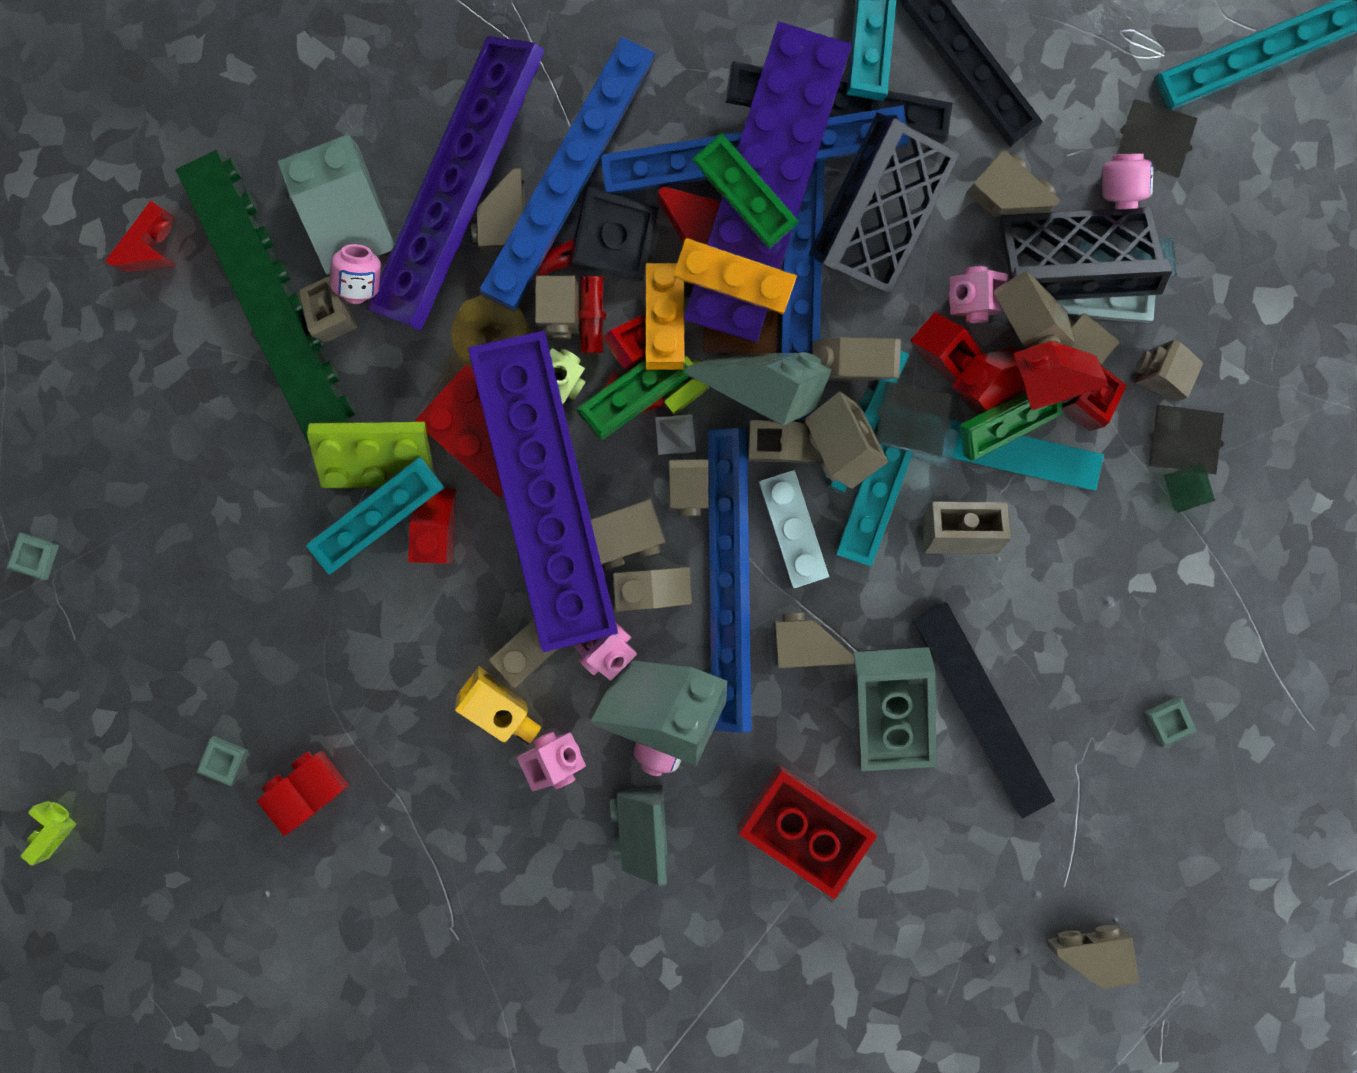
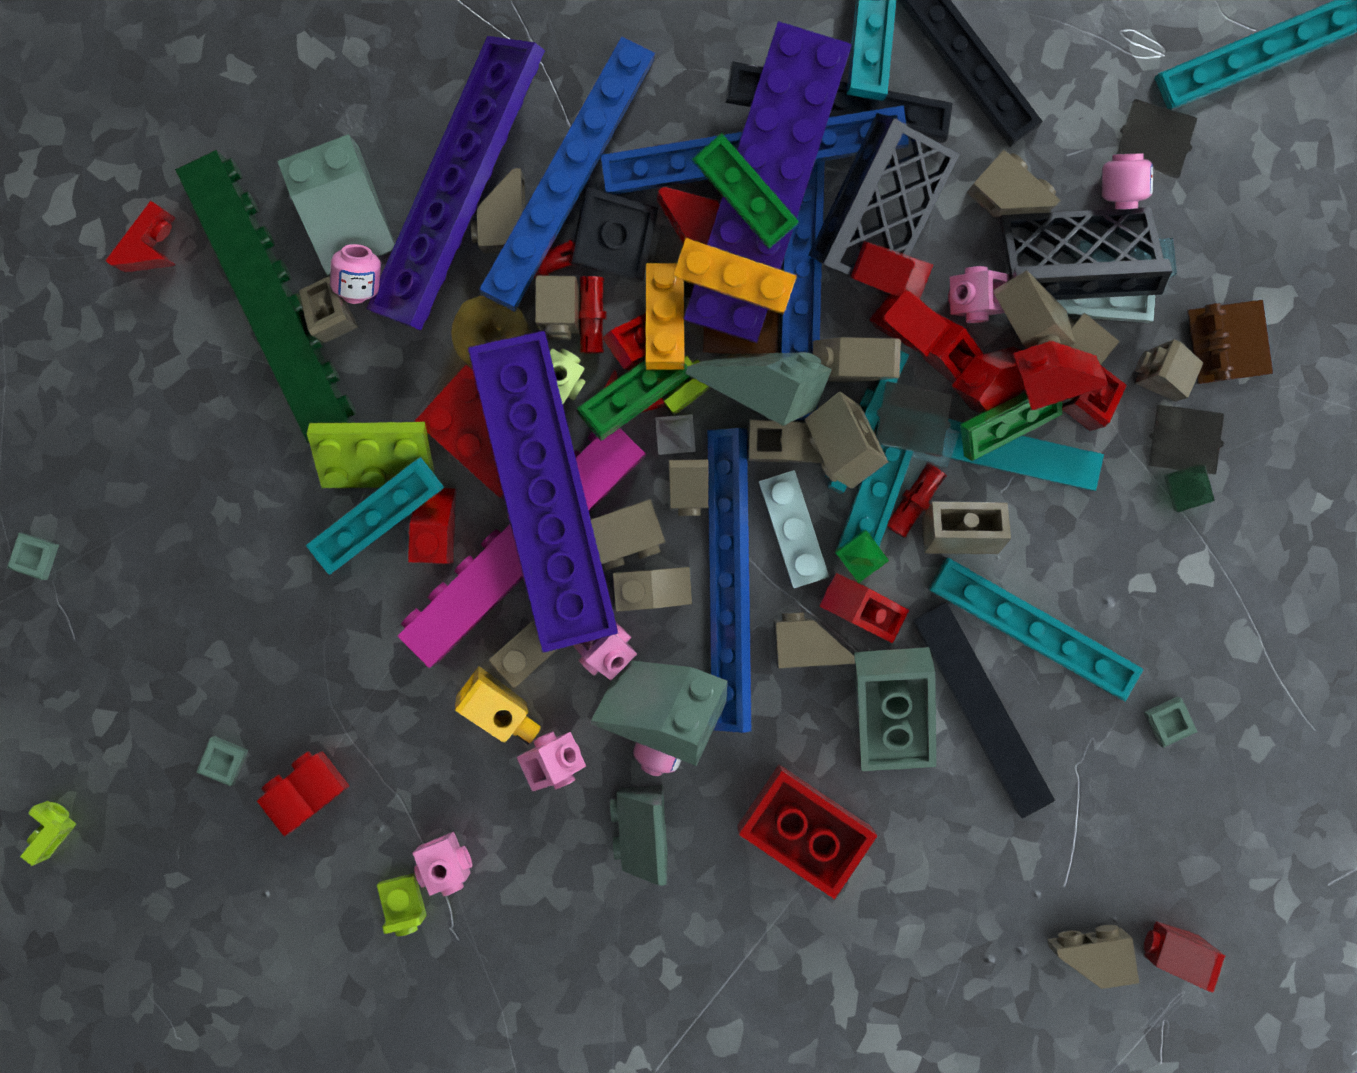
(401, 904): none -> lime bracket
(438, 853): none -> bright pink brick
(497, 568): none -> dark pink brick
(862, 556): none -> green tile
(864, 607): none -> red slope
(891, 270): none -> red slope
(910, 321): none -> red slope
(916, 500): none -> red pin
(1035, 629): none -> teal tile
(1184, 955): none -> red slope
(1230, 341): none -> reddish brown hinge

